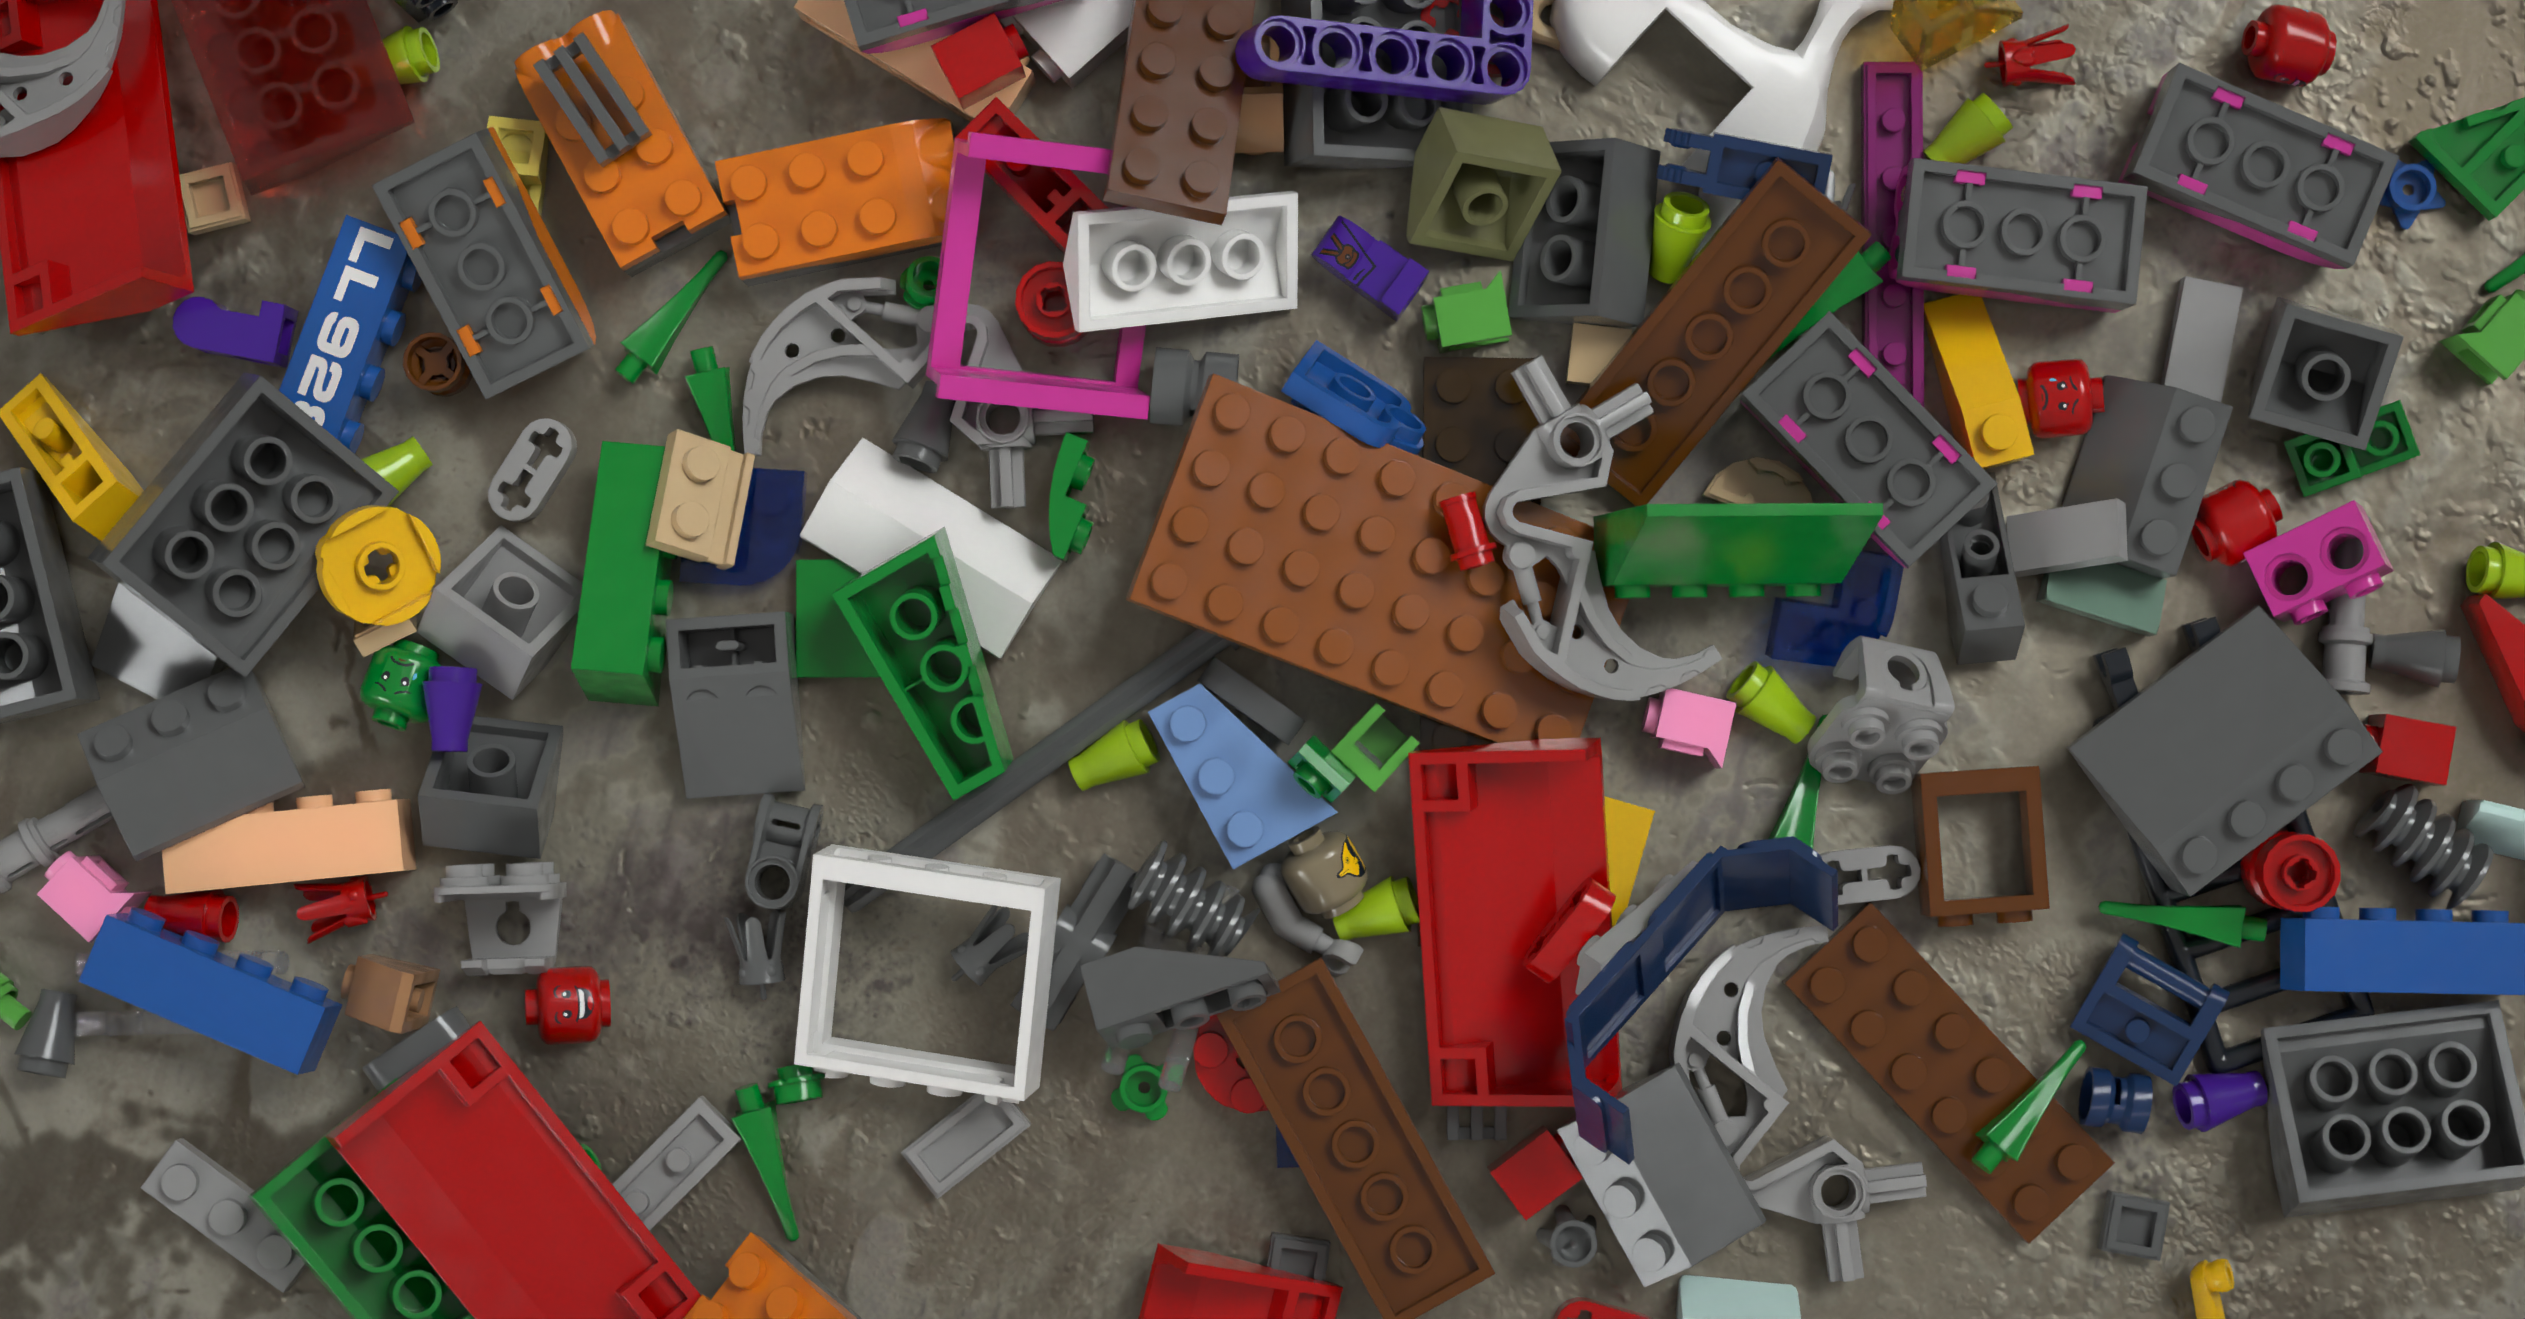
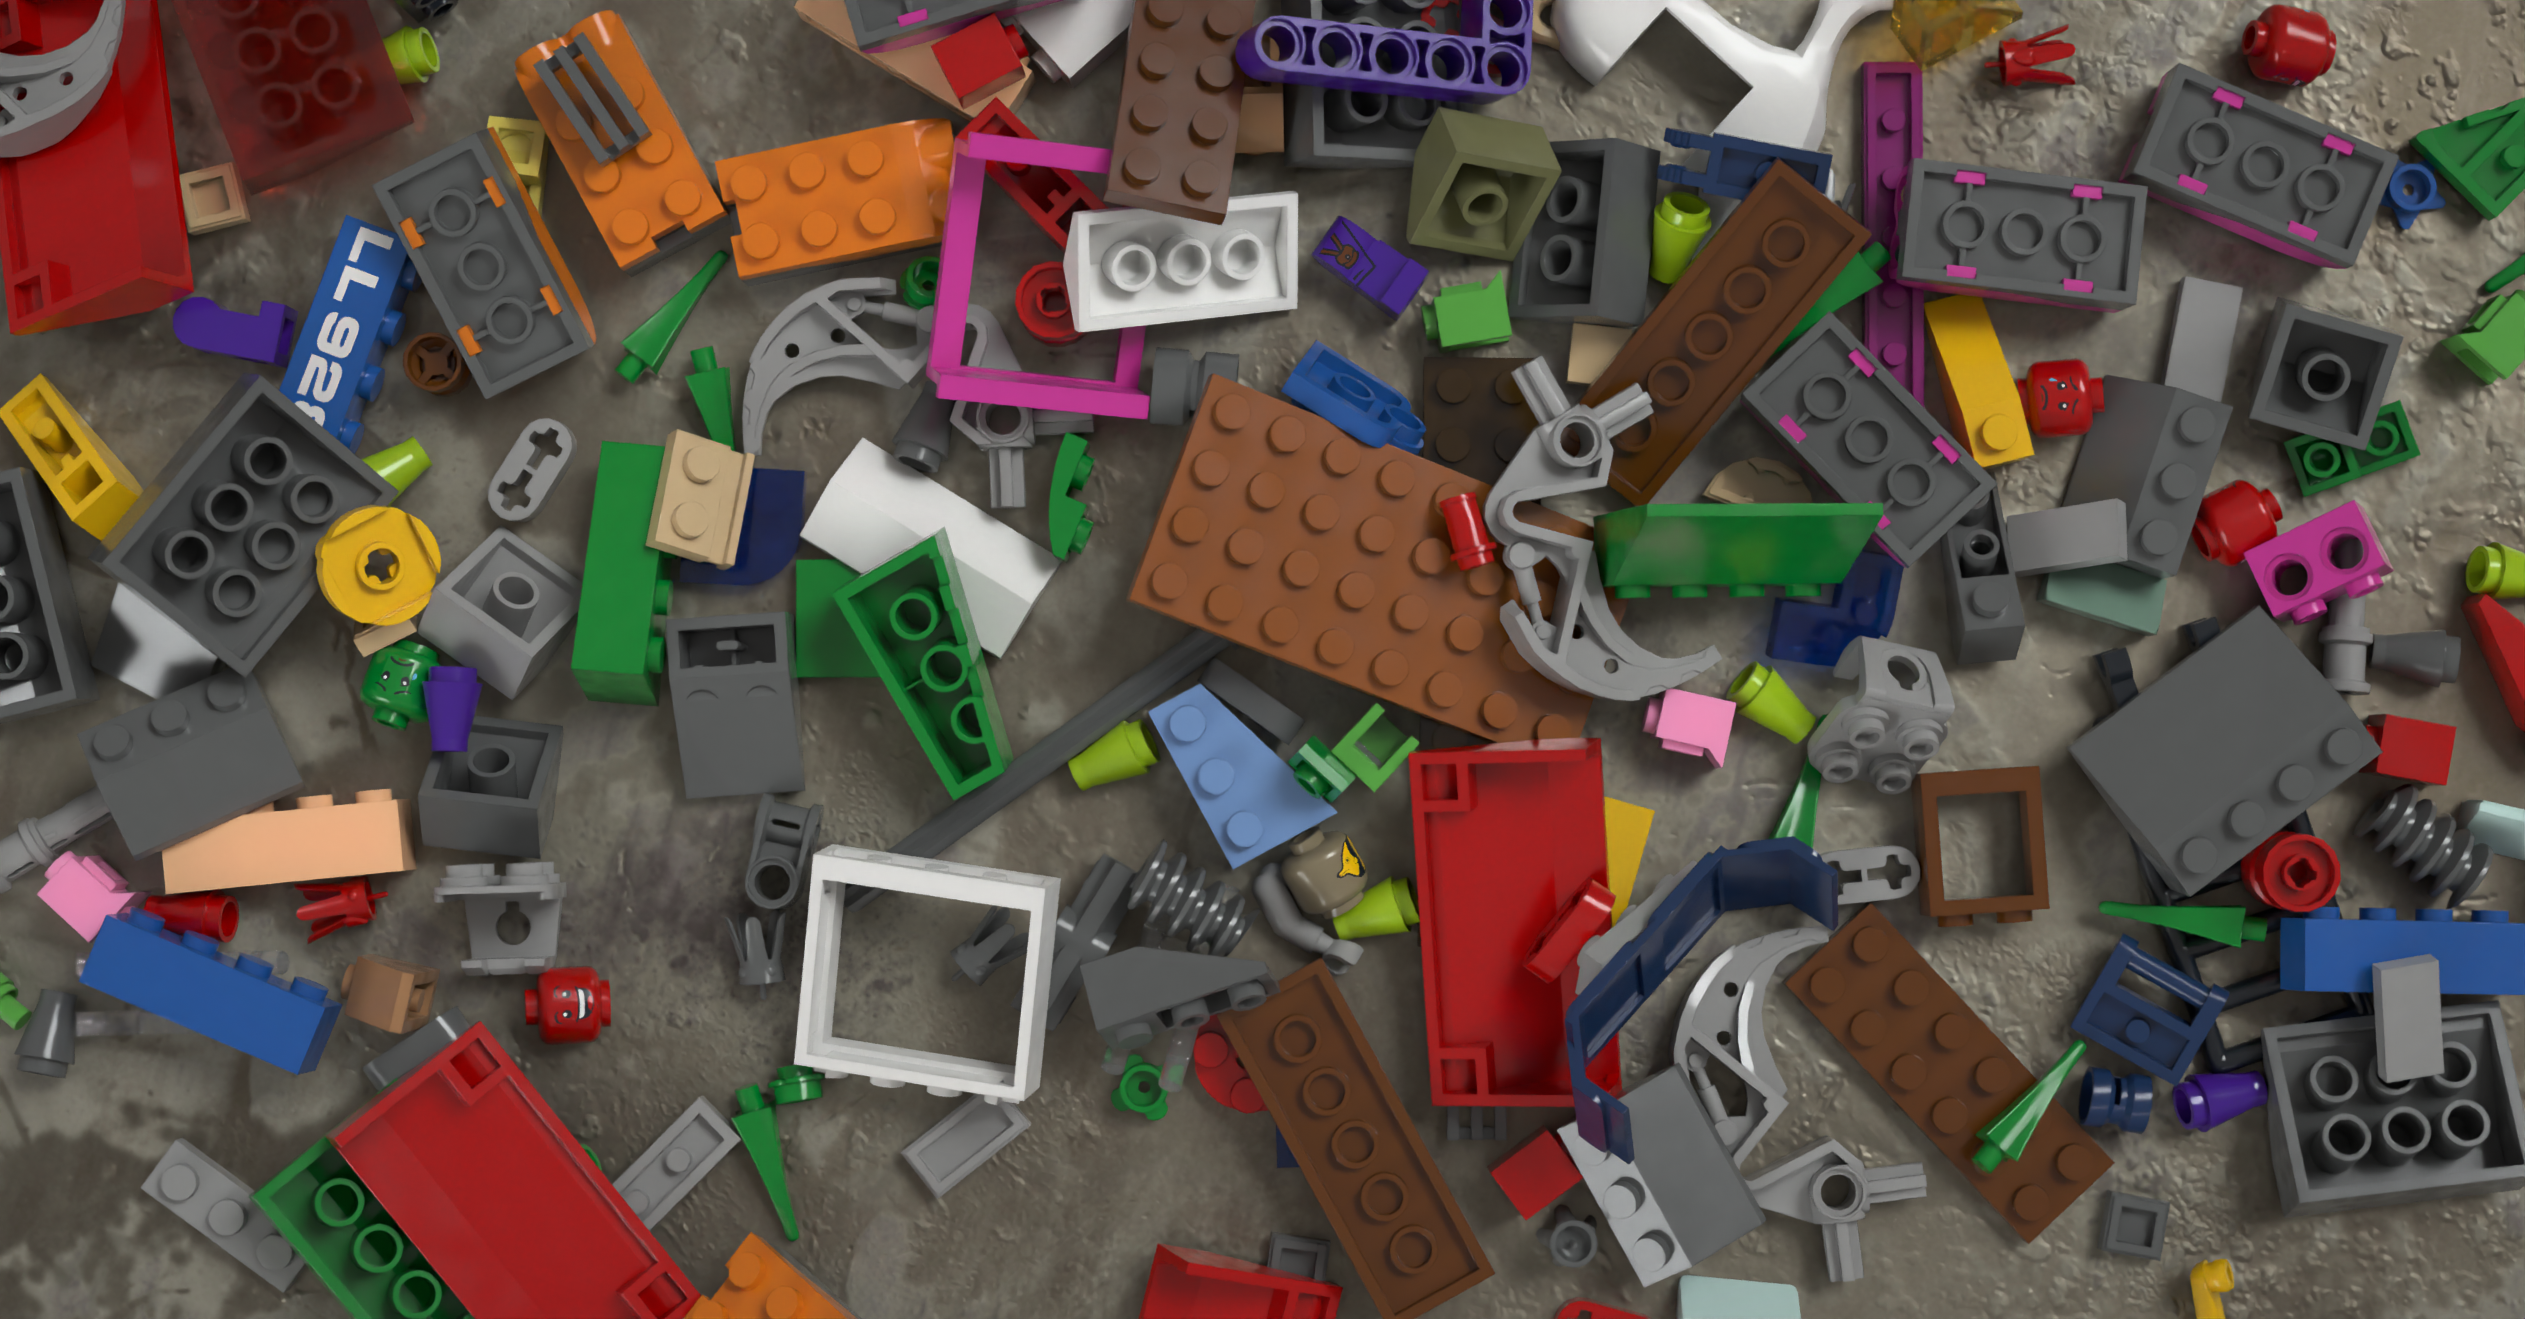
(1970, 132): lime cone -> none
(2408, 1018): none -> light grey tile

